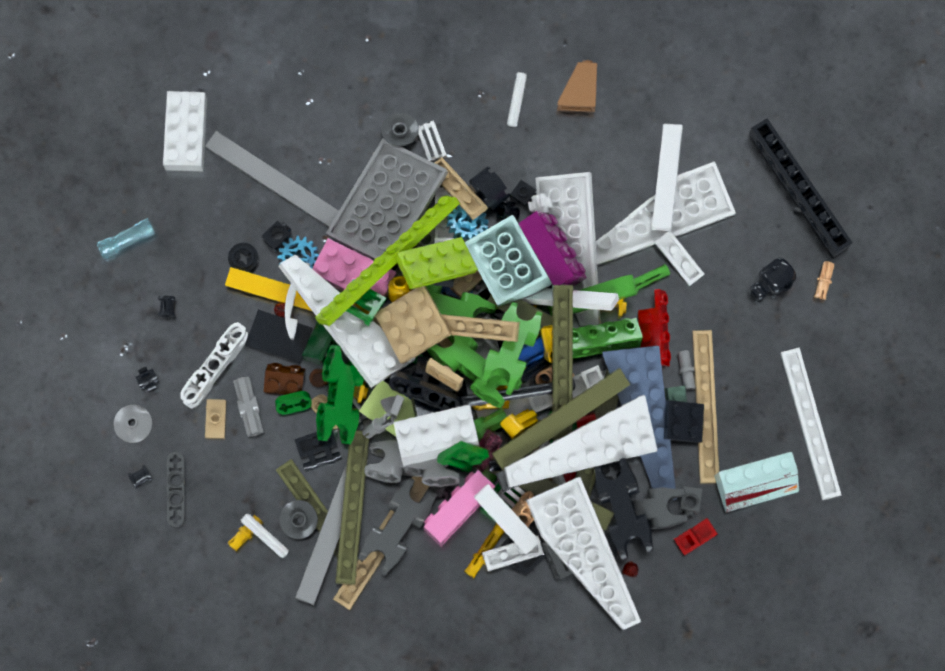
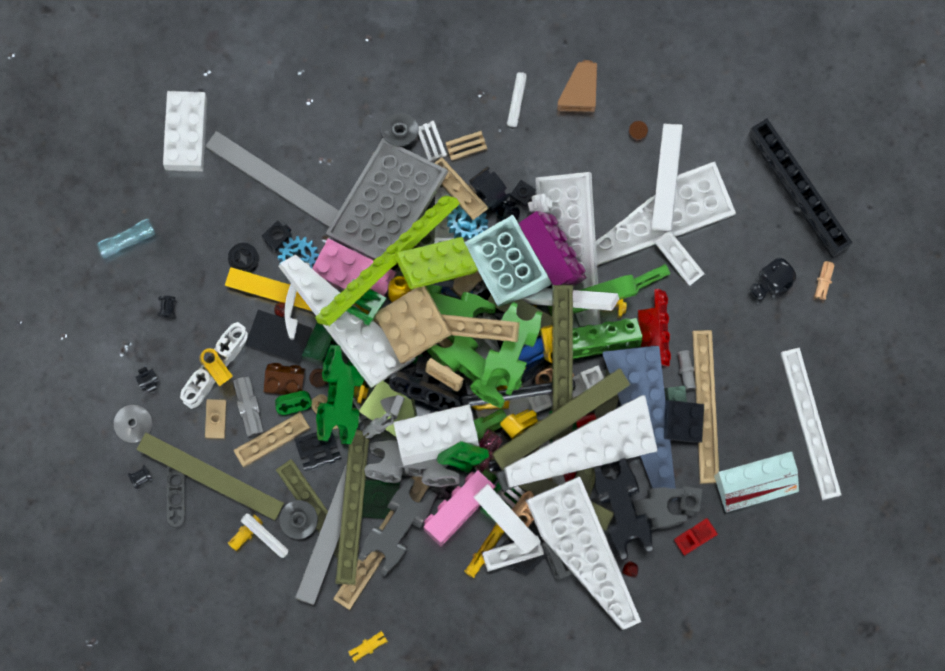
(210, 476): none -> olive tile
(217, 368): none -> yellow piece
(272, 439): none -> tan tile
(367, 646): none -> yellow pin
(377, 498): none -> dark green tile
(463, 139): none -> tan tile
(638, 130): none -> reddish brown tile

